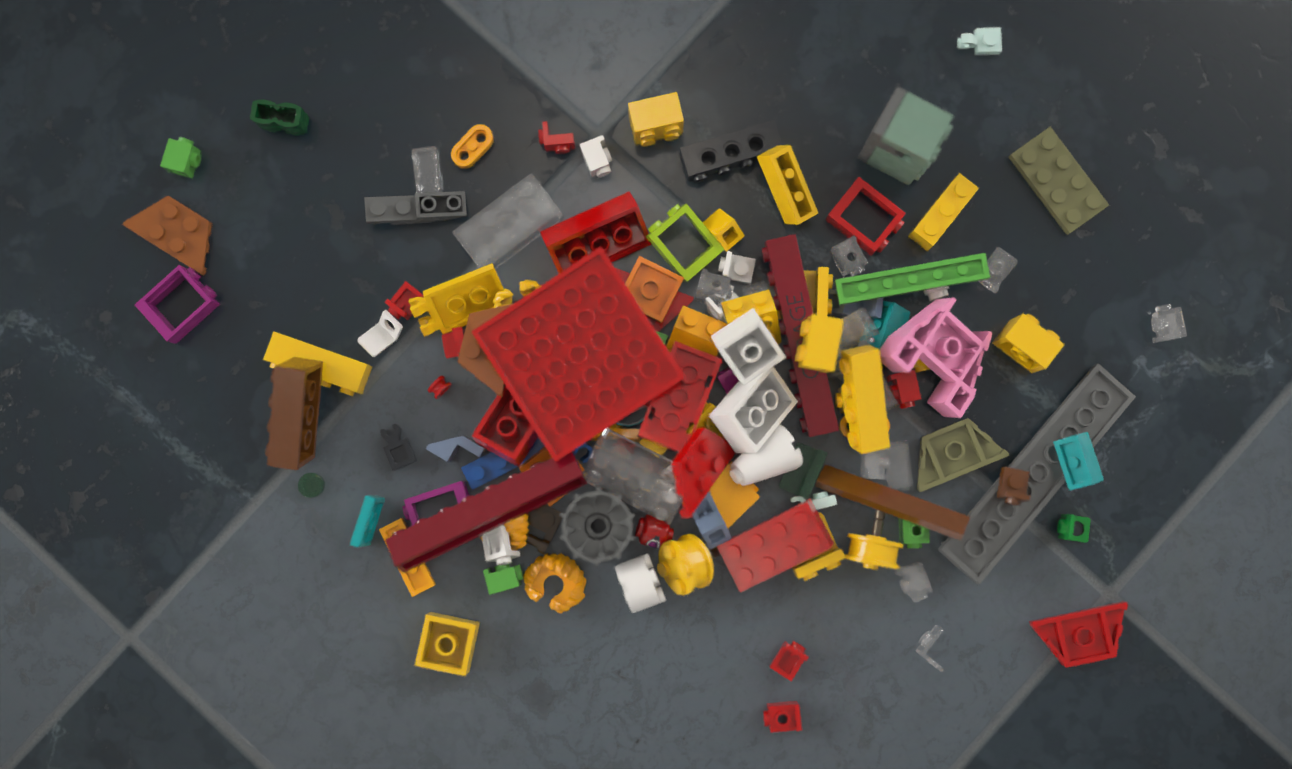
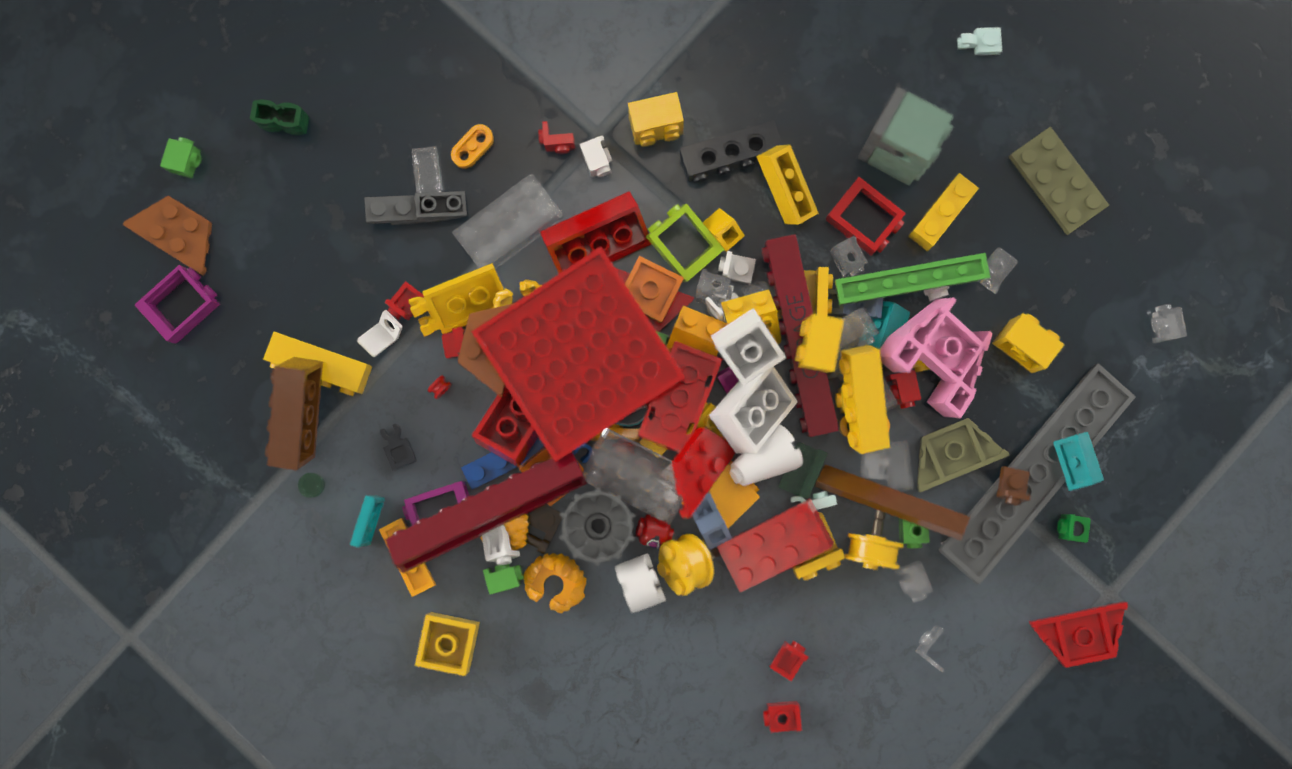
(448, 448): sand blue slope -> none

